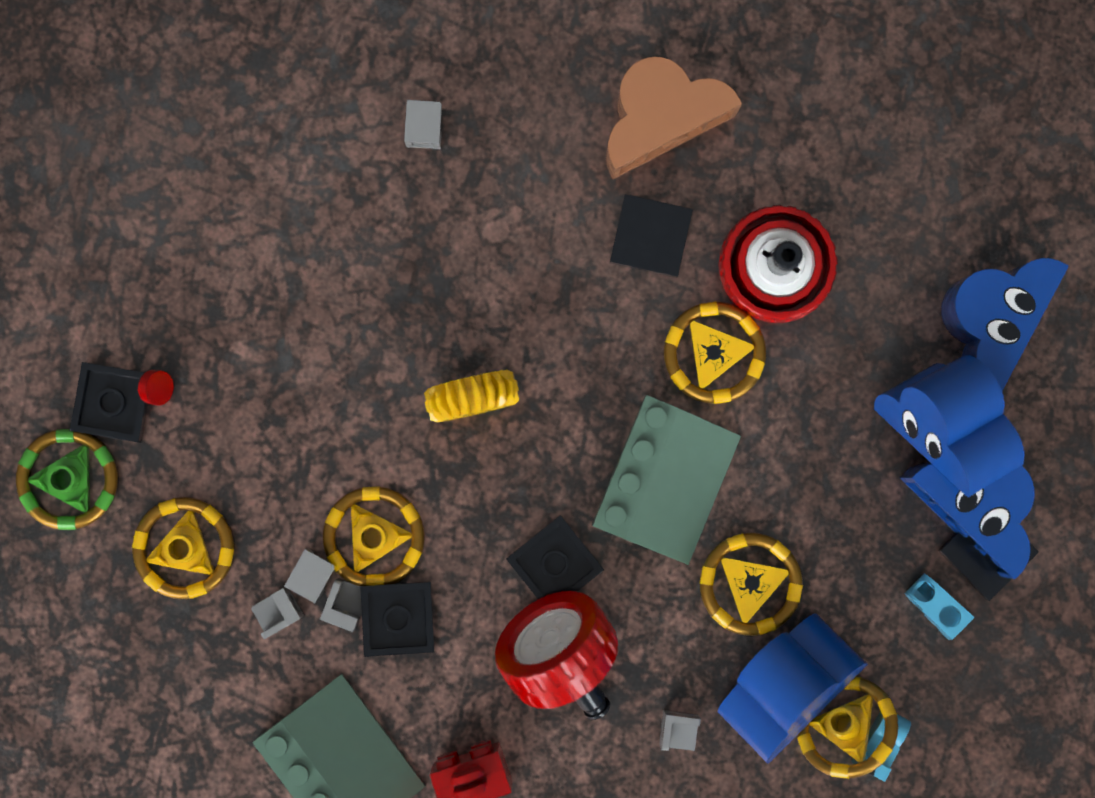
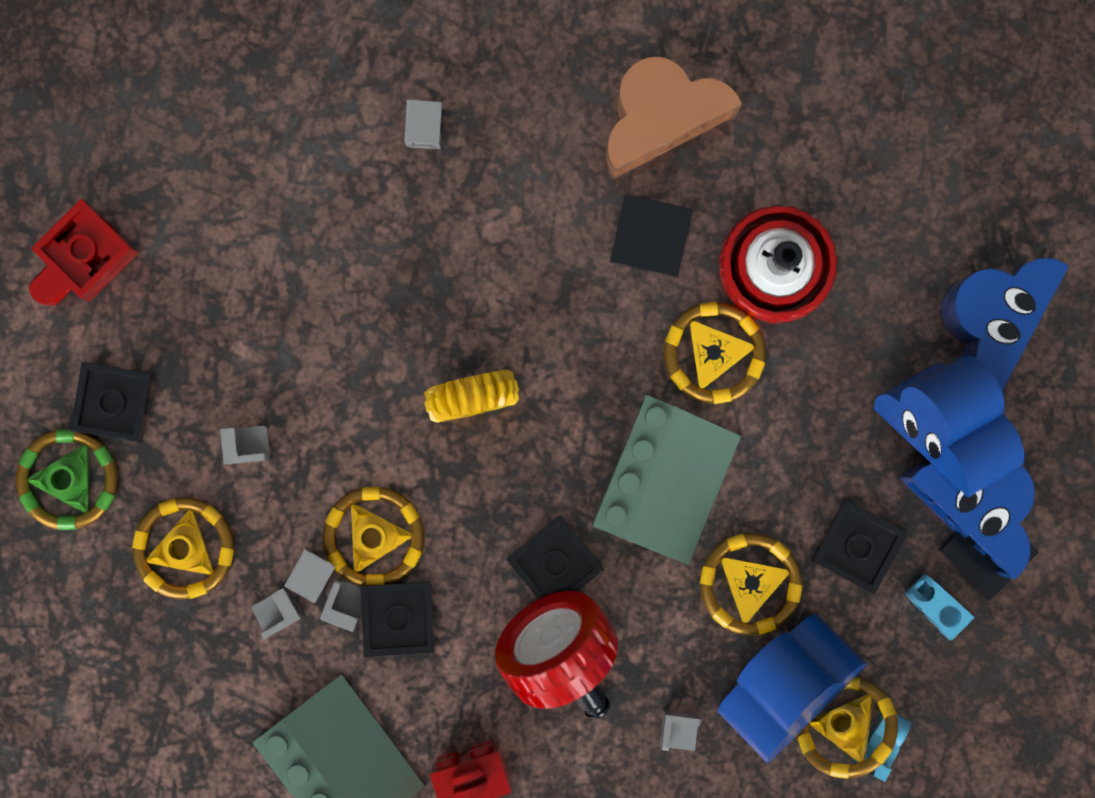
(80, 256): none -> red brick
(155, 387): red tile -> none
(245, 445): none -> light grey panel
(859, 546): none -> black tile

